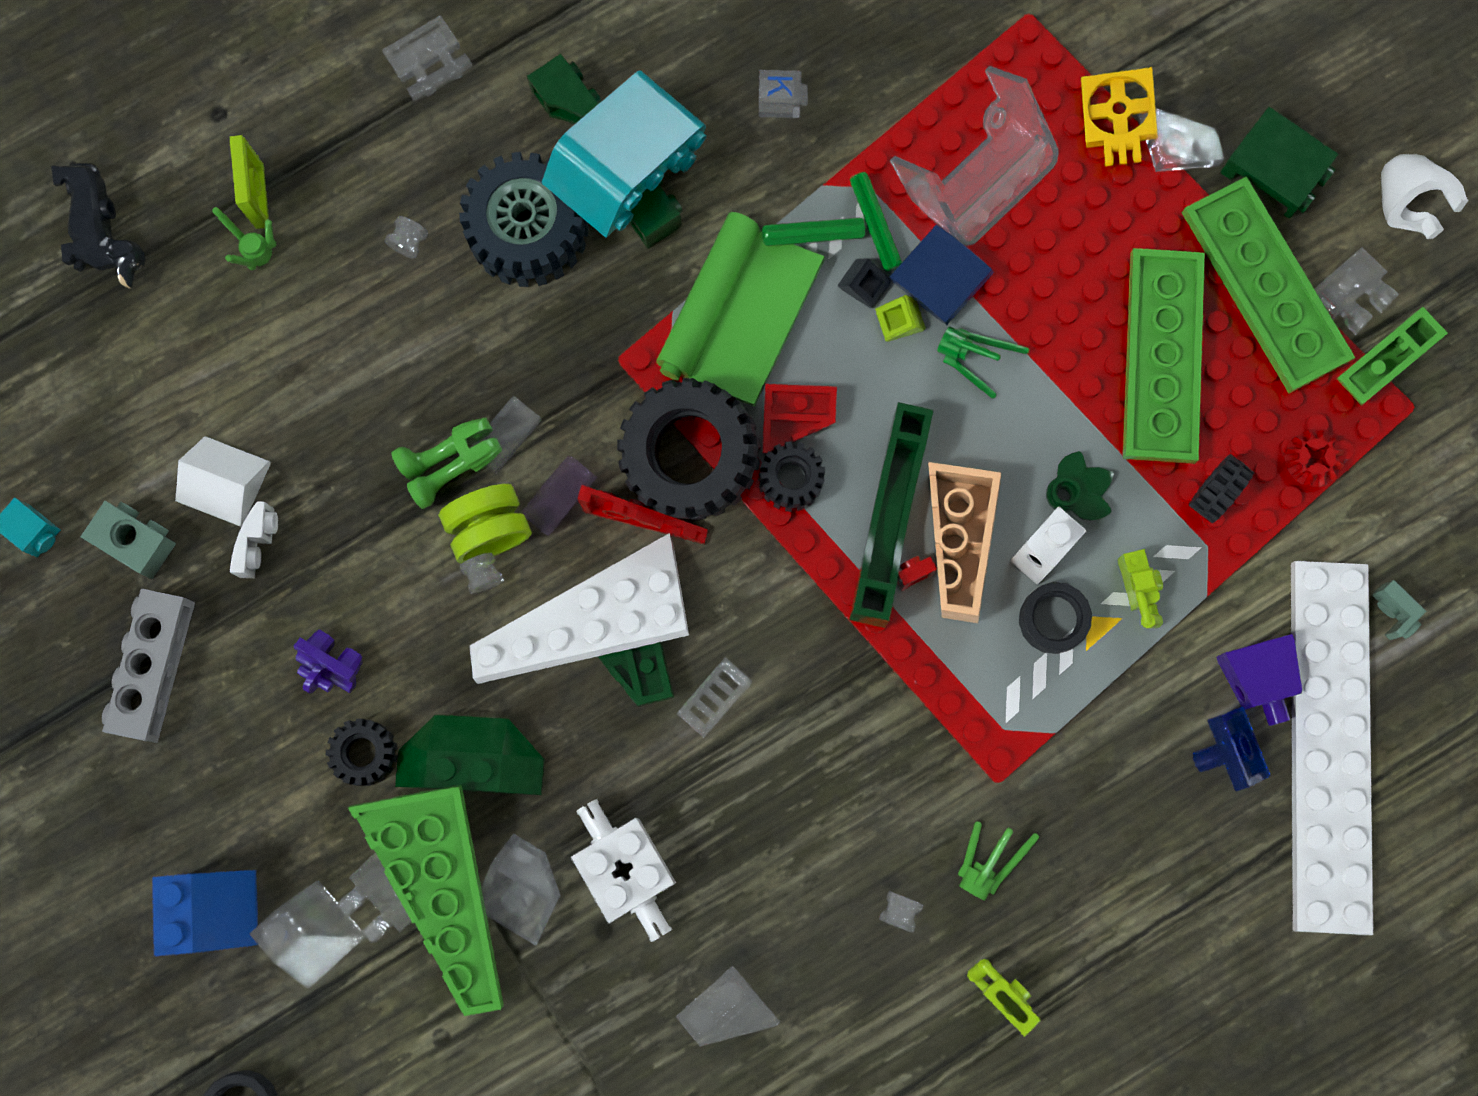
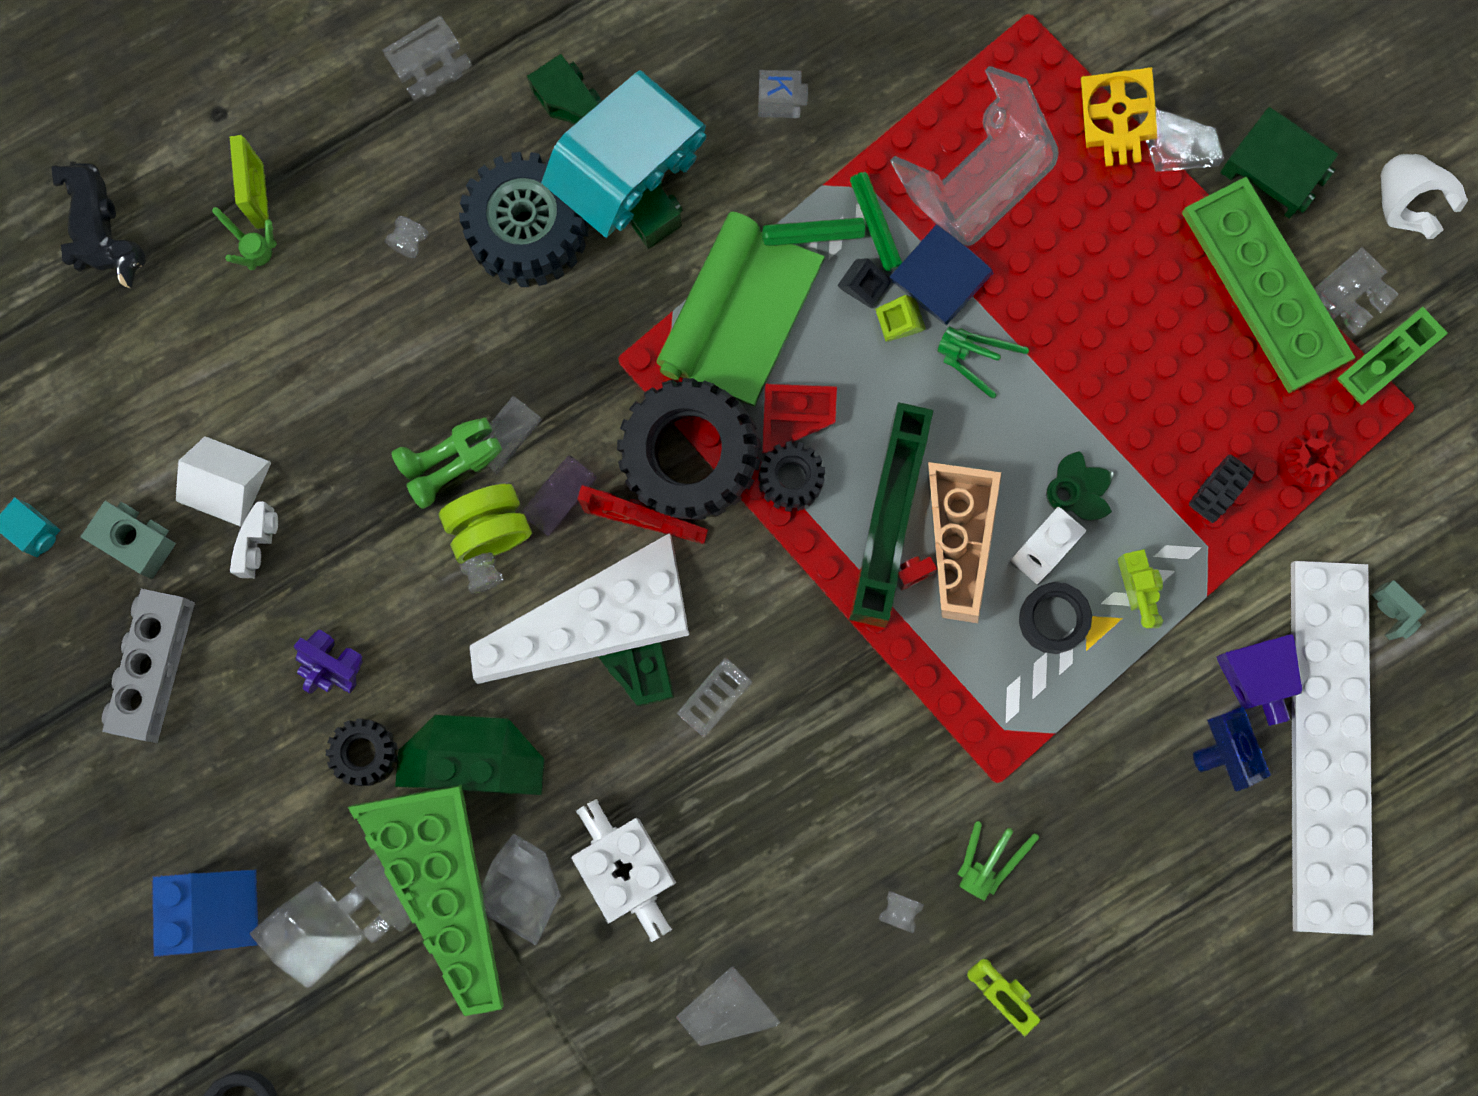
(1164, 356): bright green plate -> none

